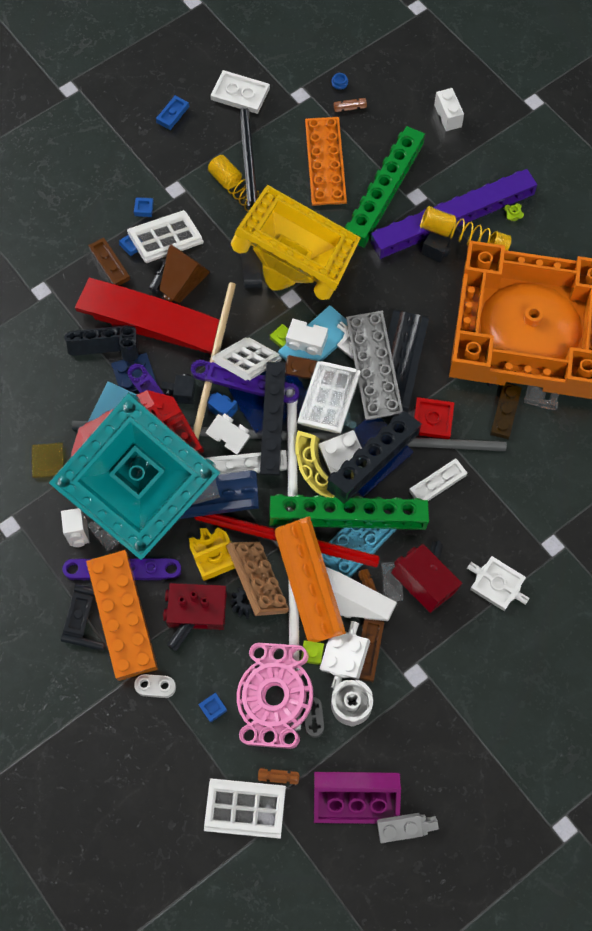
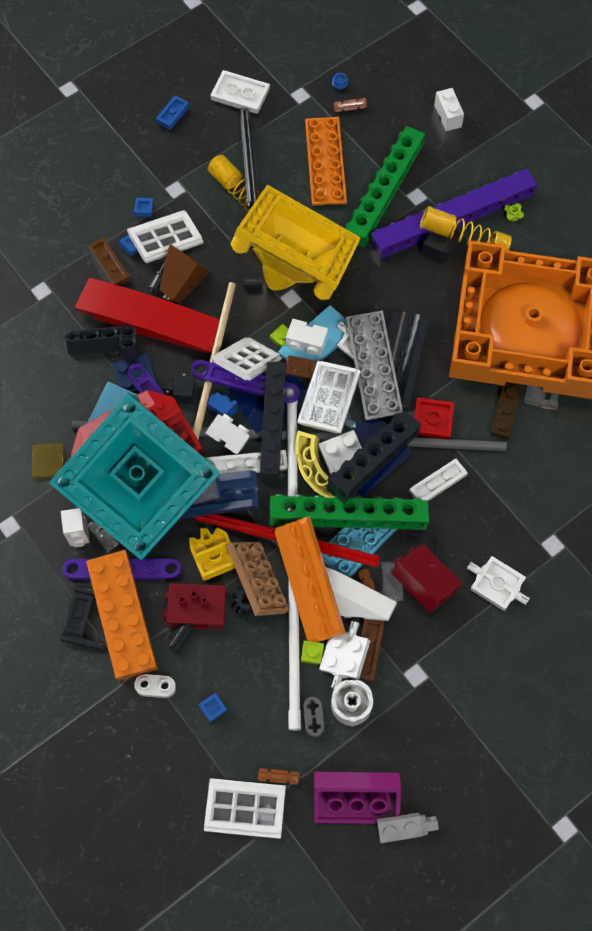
(268, 674): bright pink piece -> none

